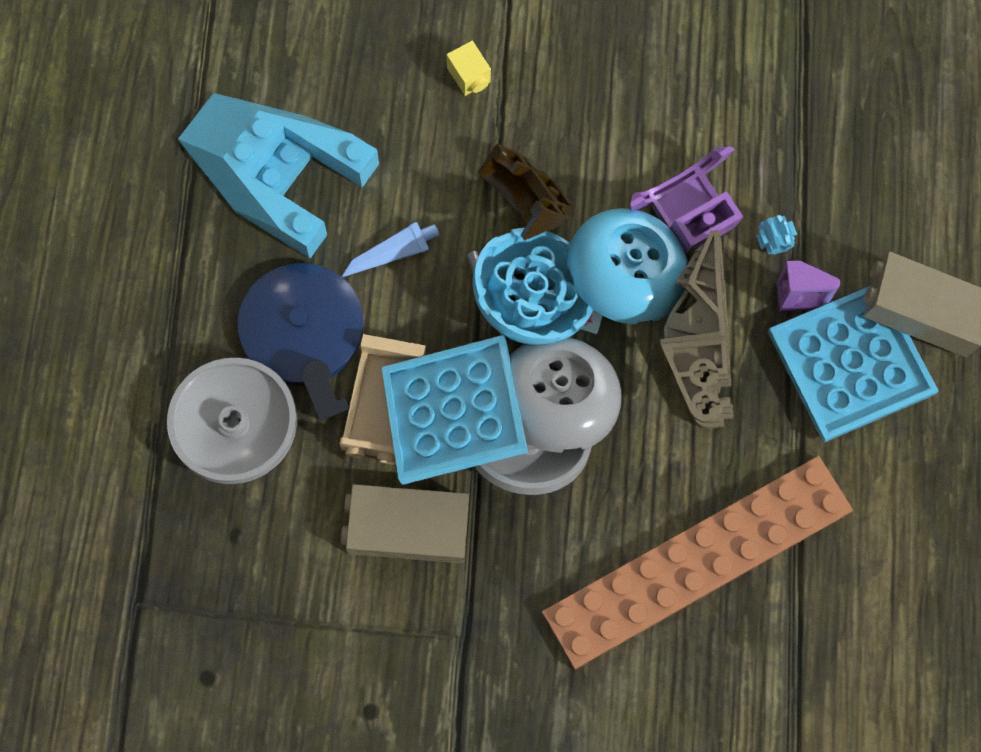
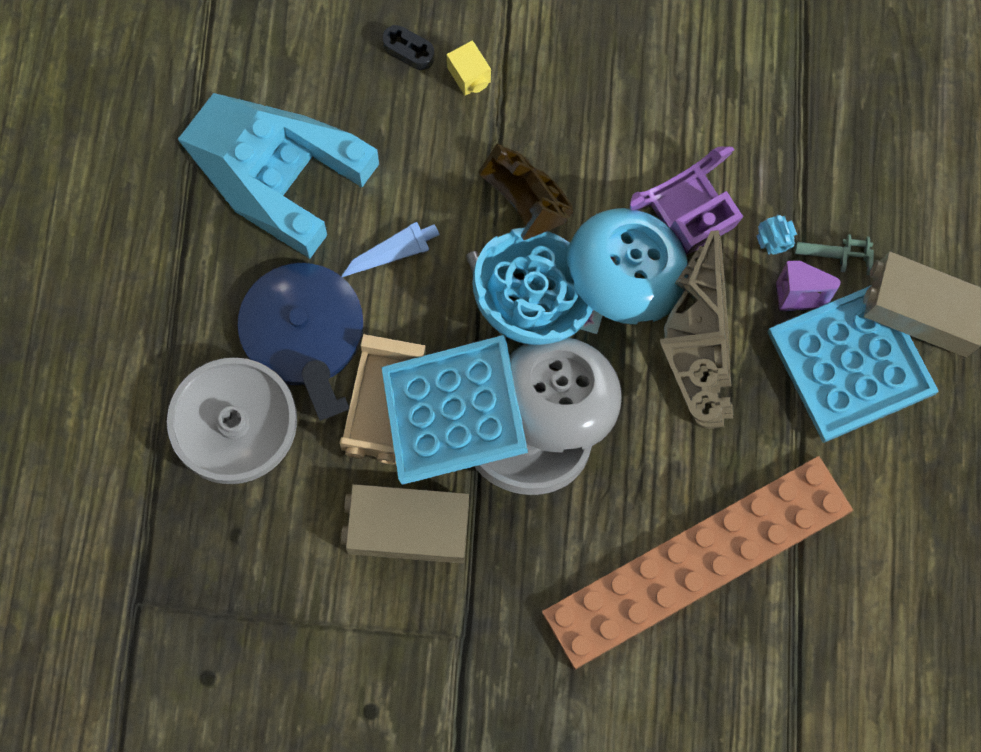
(410, 45): none -> black beam
(839, 252): none -> sand green piece

